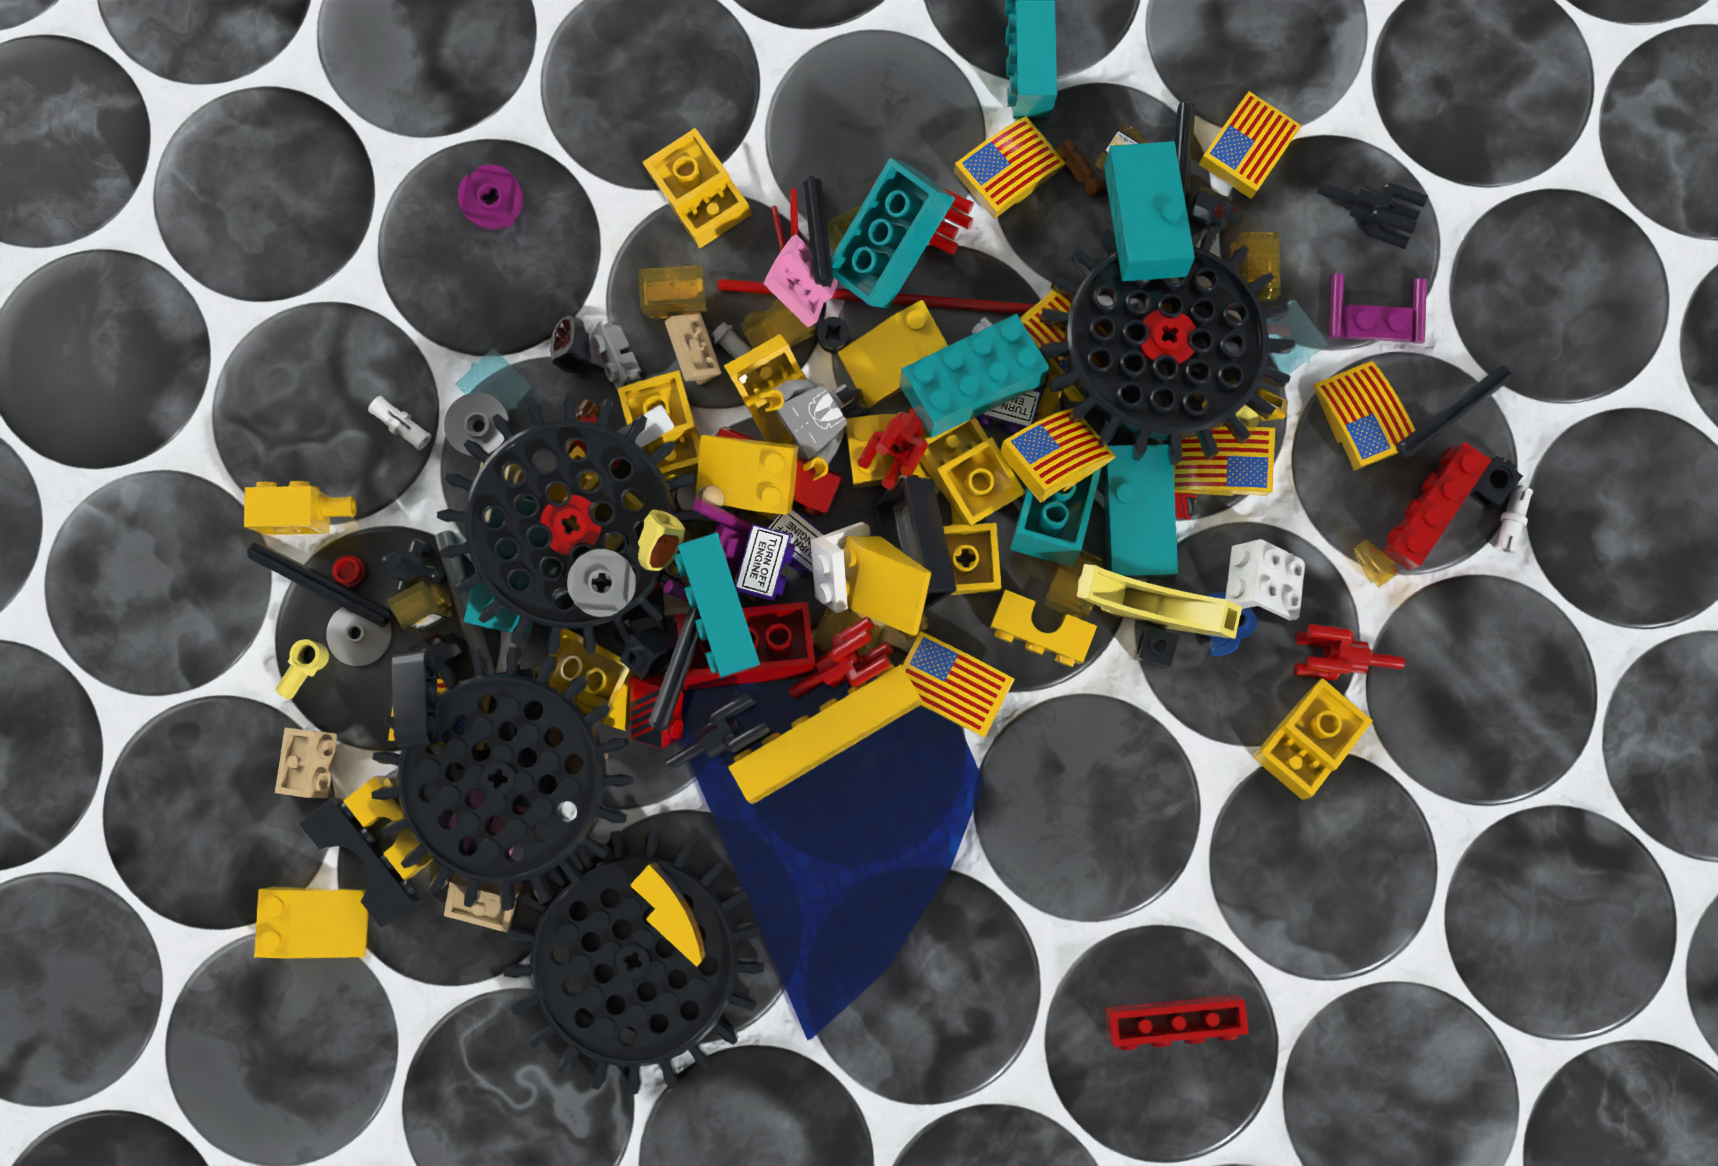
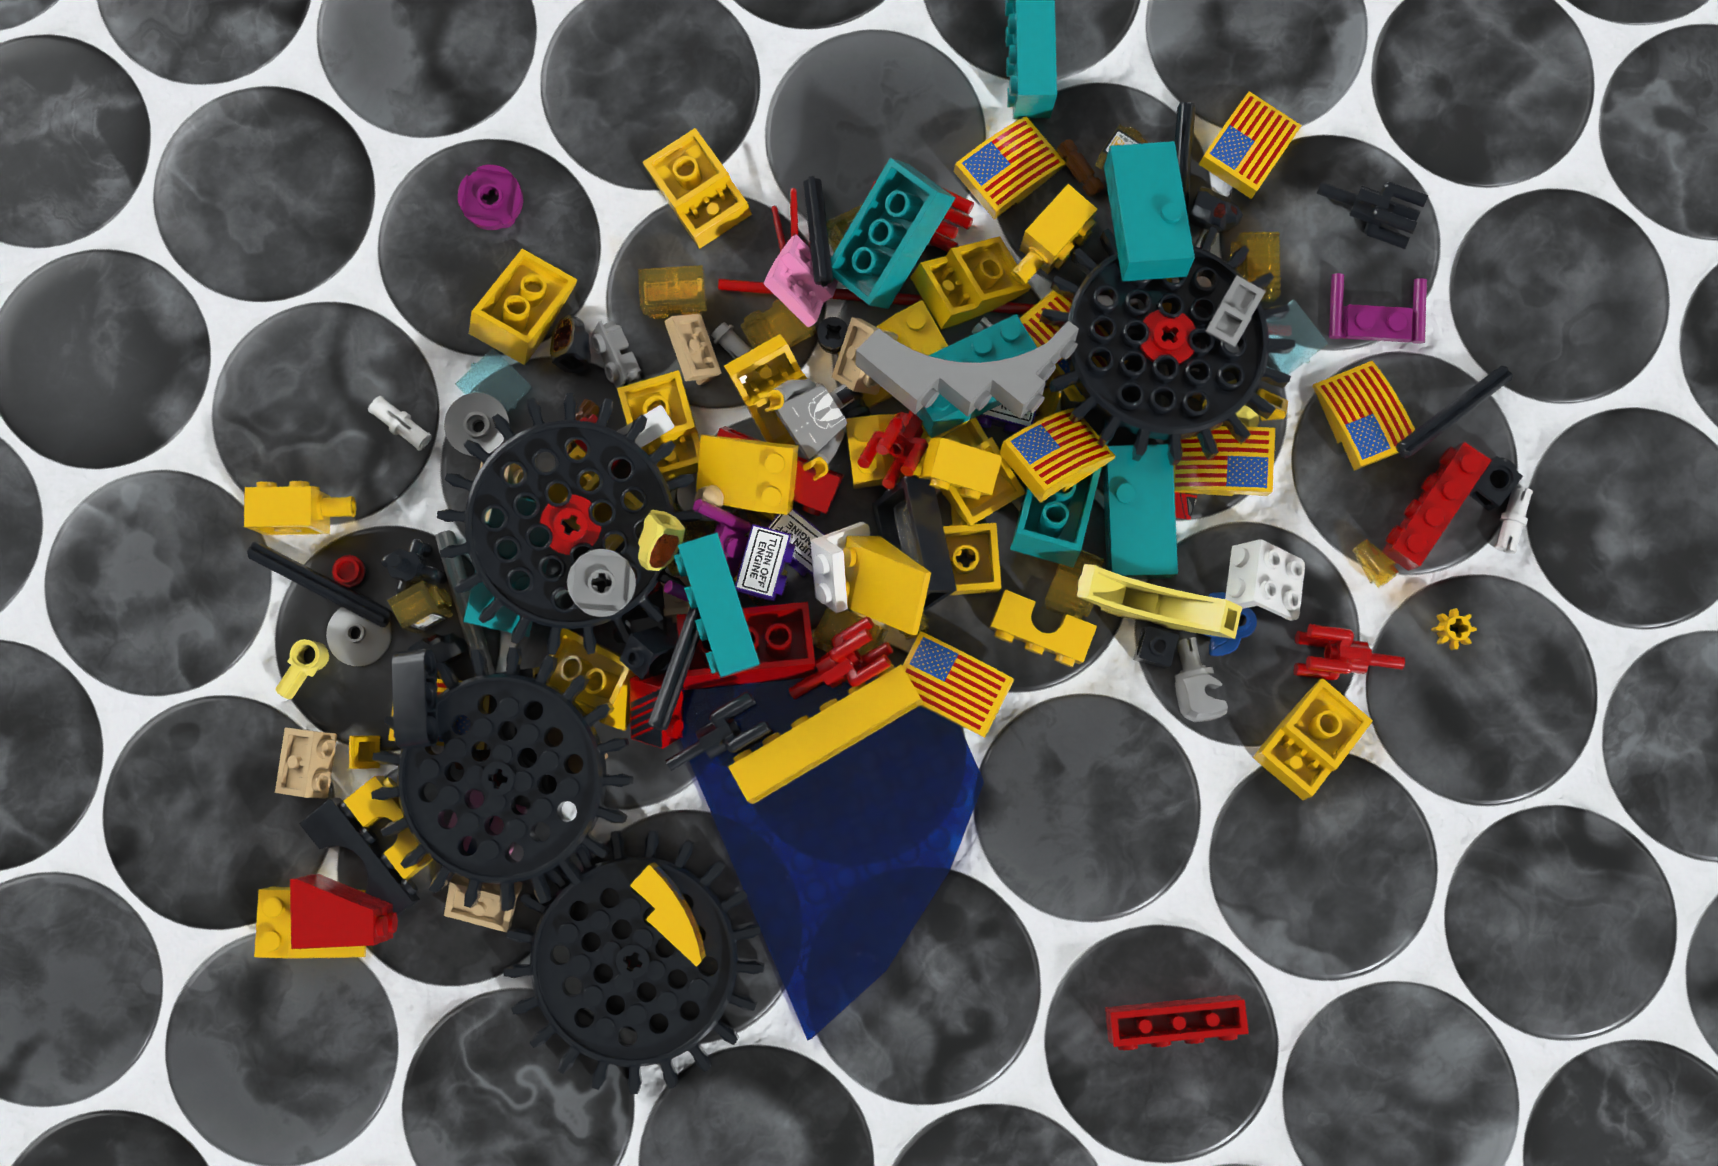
(337, 915): none -> red slope
(361, 752): none -> yellow slope
(521, 306): none -> yellow slope
(845, 369): none -> tan bracket
(919, 378): none -> light grey arch
(961, 467): none -> yellow brick
(968, 281): none -> yellow slope
(1054, 234): none -> yellow brick
(1191, 684): none -> light grey piece
(1235, 311): none -> light grey slope
(1460, 622): none -> yellow gear

